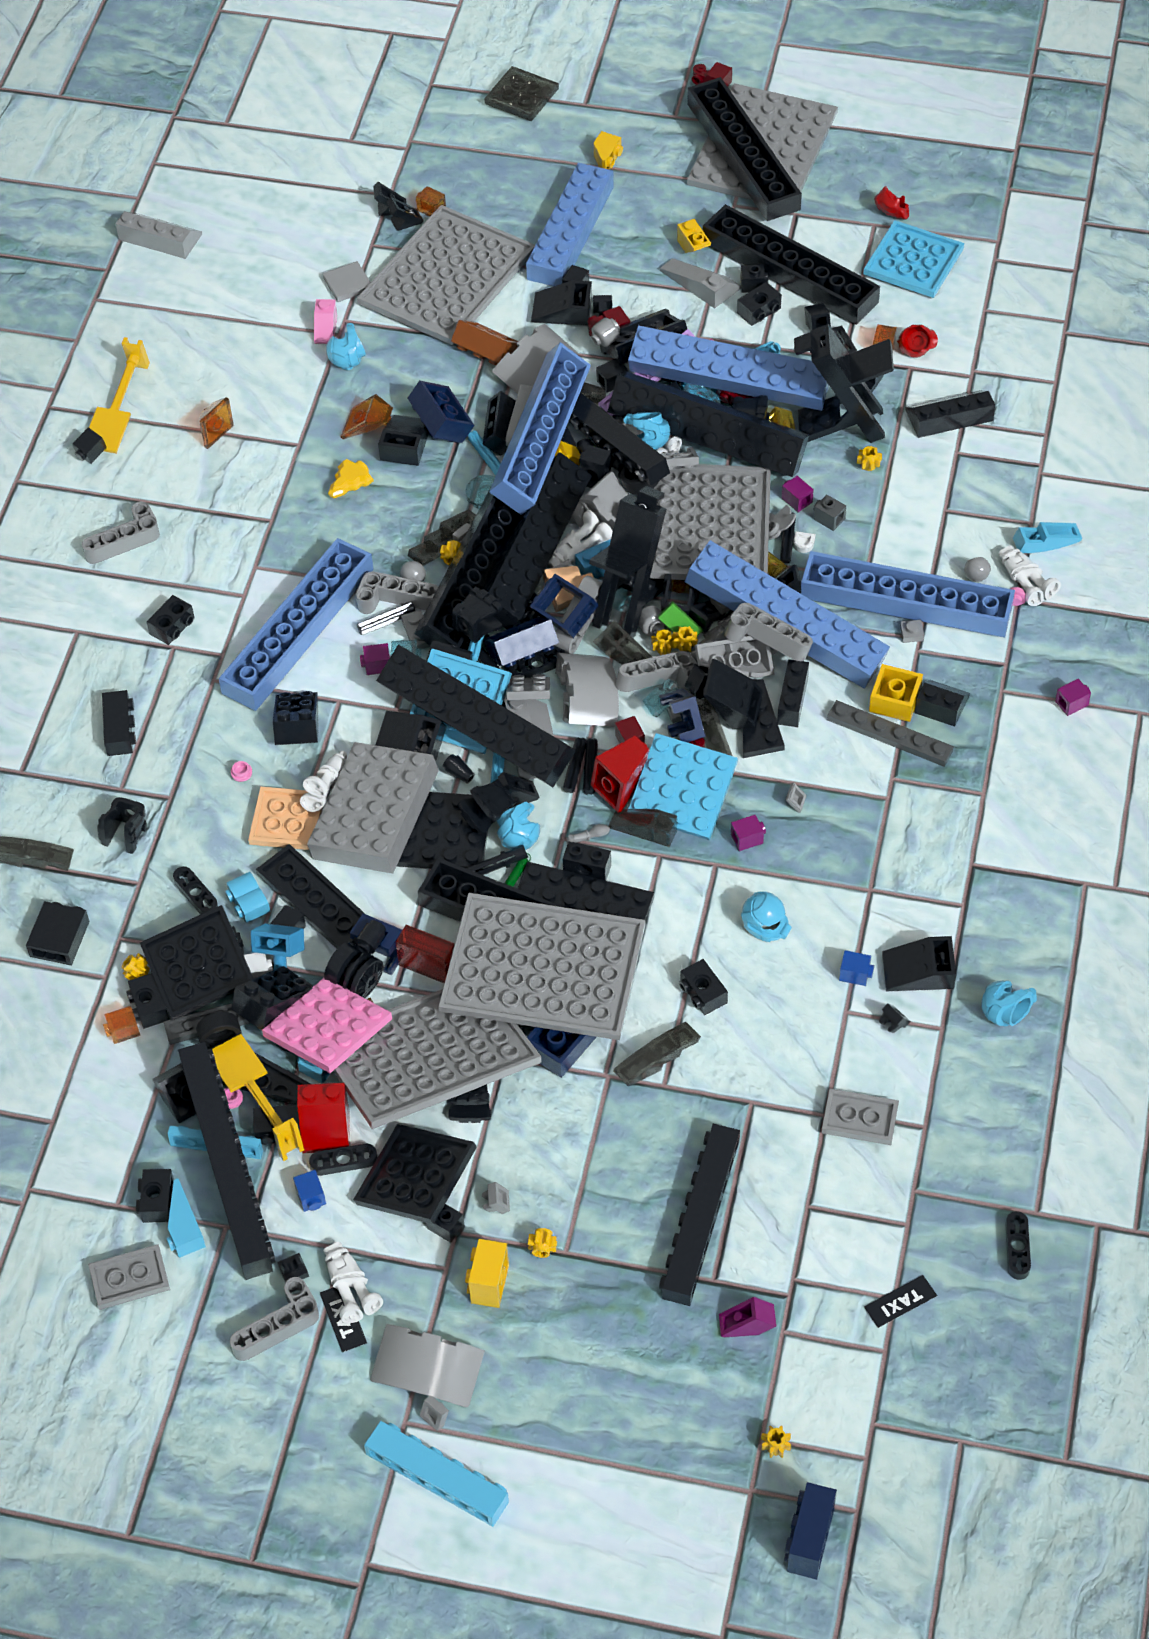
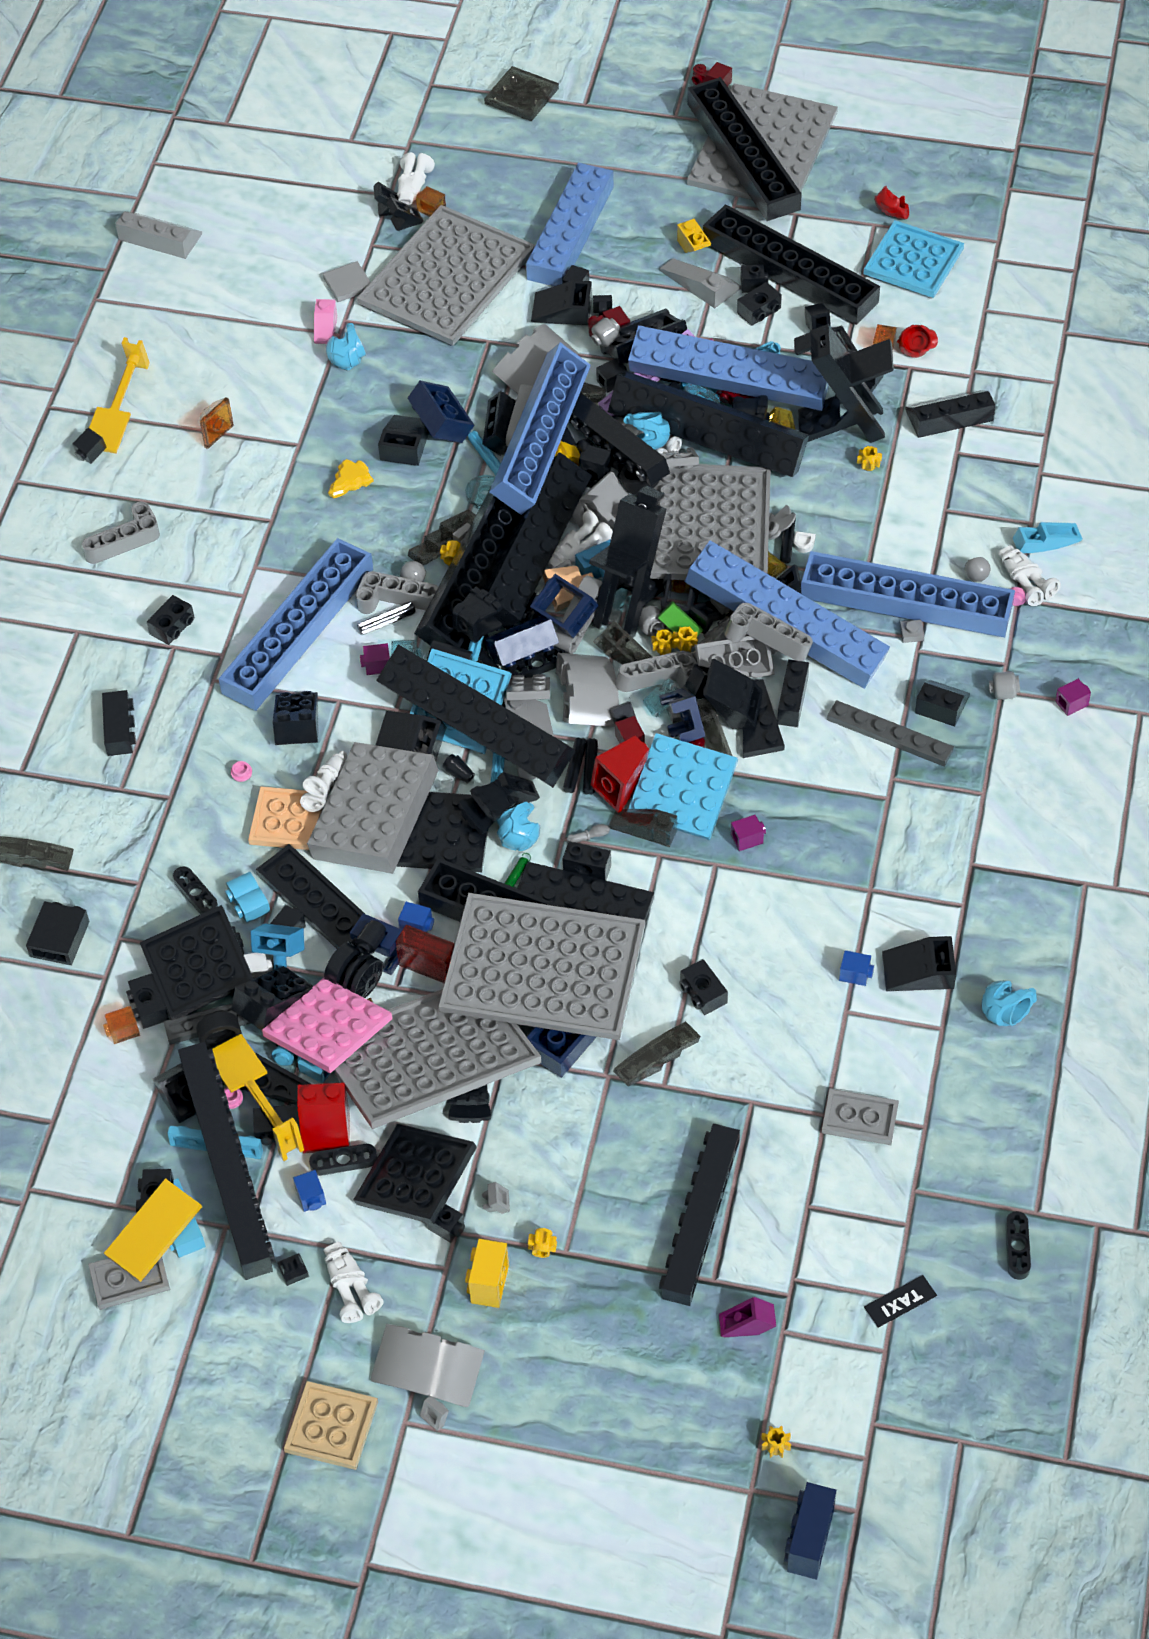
(118, 813): black piece -> none
(135, 967): yellow gear -> none
(153, 1230): none -> yellow tile
(272, 1322): light grey beam -> none
(282, 1056): none -> medium azure plate
(331, 1425): none -> tan plate
(348, 1334): black sticker -> none
(367, 416): clear orange slope -> none
(410, 624): light grey plate -> none
(411, 182): none -> white piece
(416, 916): none -> blue brick
(437, 1473): medium azure brick -> none
(483, 341): dark orange slope -> none
(520, 854): black pin -> none
(607, 149): yellow slope -> none
(622, 712): none -> black tile
(765, 910): medium azure helmet -> none
(795, 797): light grey slope -> none
(797, 493): magenta brick -> none
(829, 512): dark grey brick -> none
(895, 692): yellow brick -> none
(897, 1018): black tile -> none
(1004, 685): none -> light grey head

